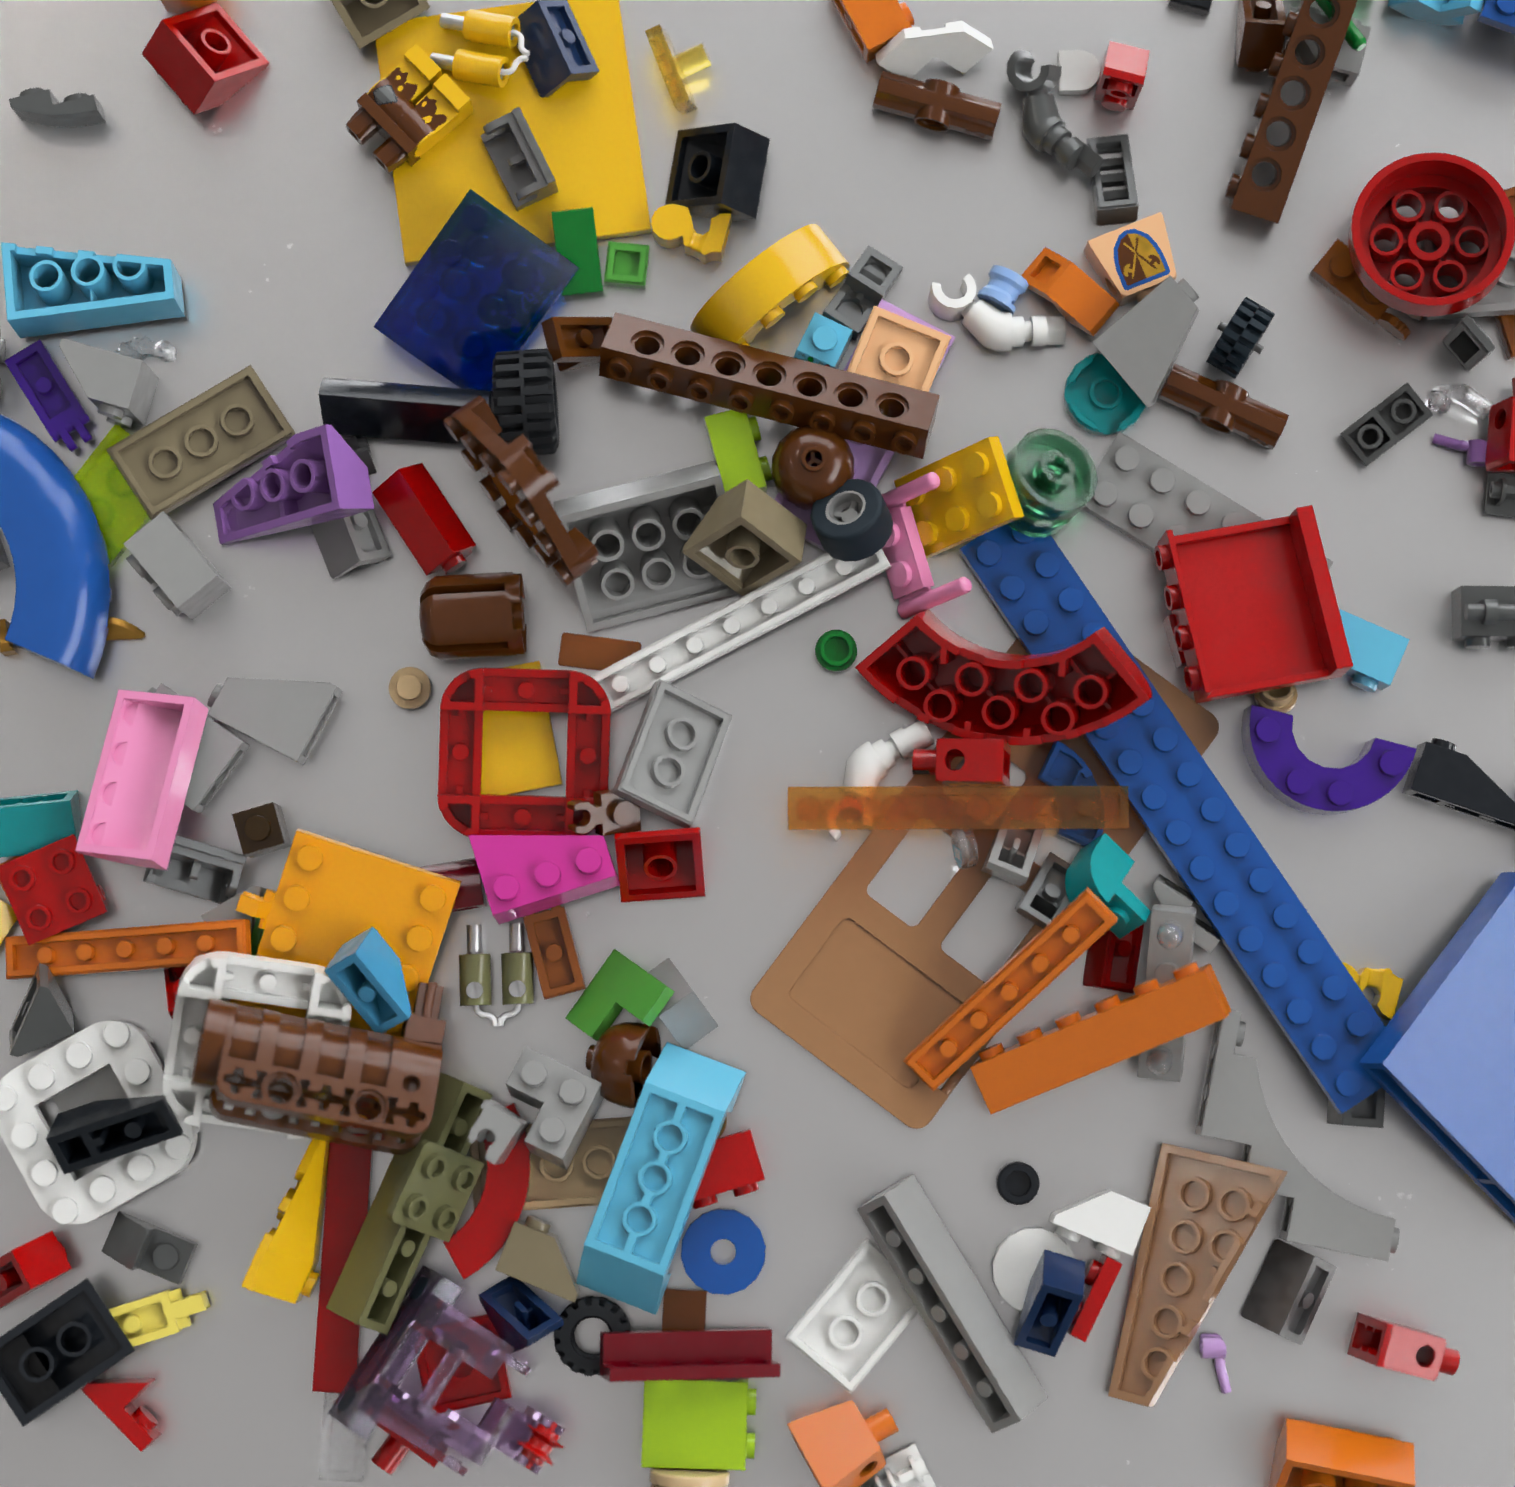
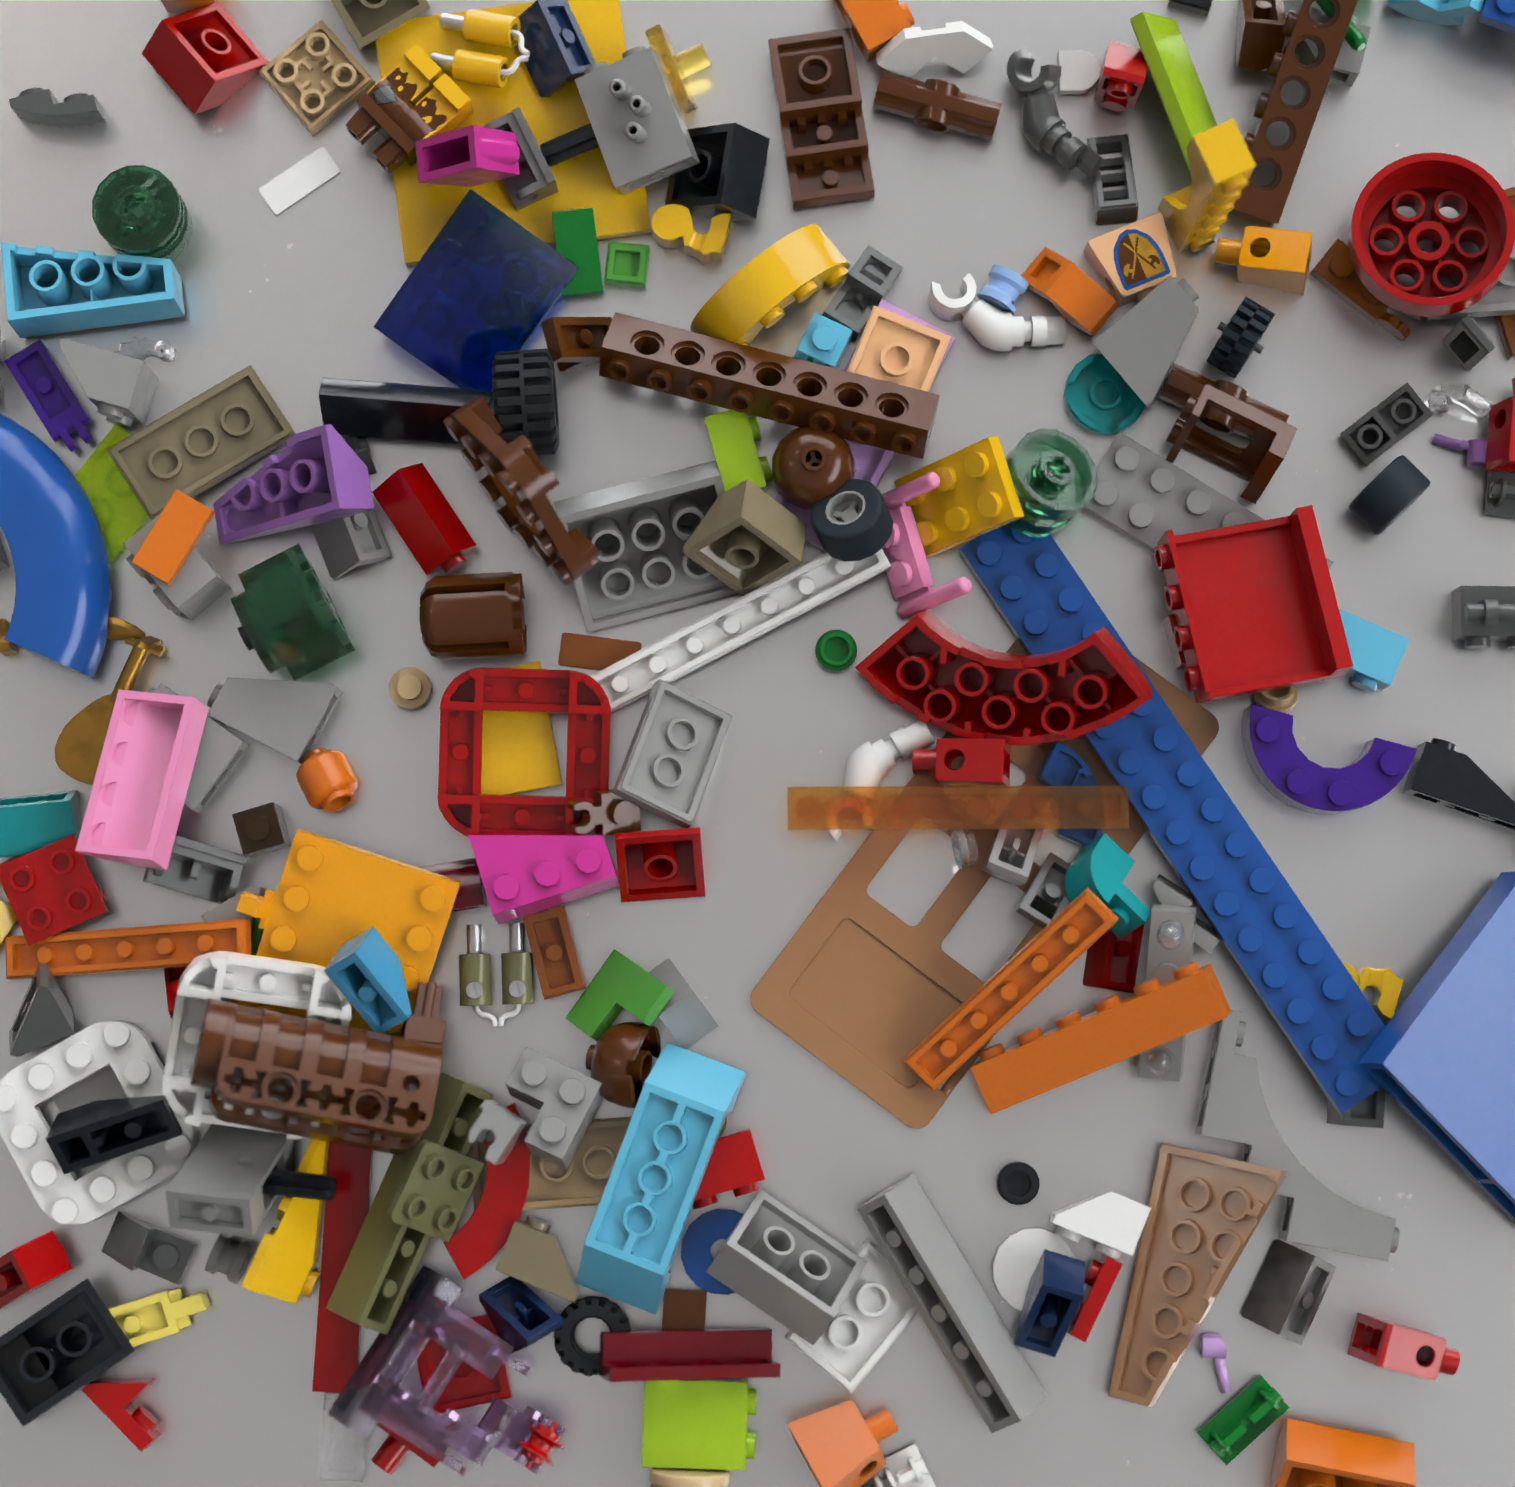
(84, 735): none -> pearl gold piece
(166, 220): none -> clear green wheel
(173, 537): none -> orange tile
(229, 1258): none -> light grey wheel
(236, 1180): none -> light grey piece
(289, 615): none -> clear green piece
(299, 180): none -> white sticker
(317, 77): none -> tan tile
(327, 780): none -> orange head
(467, 157): none -> dark pink torso
(630, 120): none -> light grey piece
(787, 1267): none -> light grey slope
(821, 118): none -> reddish brown slope
(1174, 77): none -> lime tile
(1218, 174): none -> yellow arch
(1243, 1419): none -> green hinge
(1256, 461): none -> reddish brown window
(1284, 261): none -> light orange torso
(1389, 494): none -> black wheel

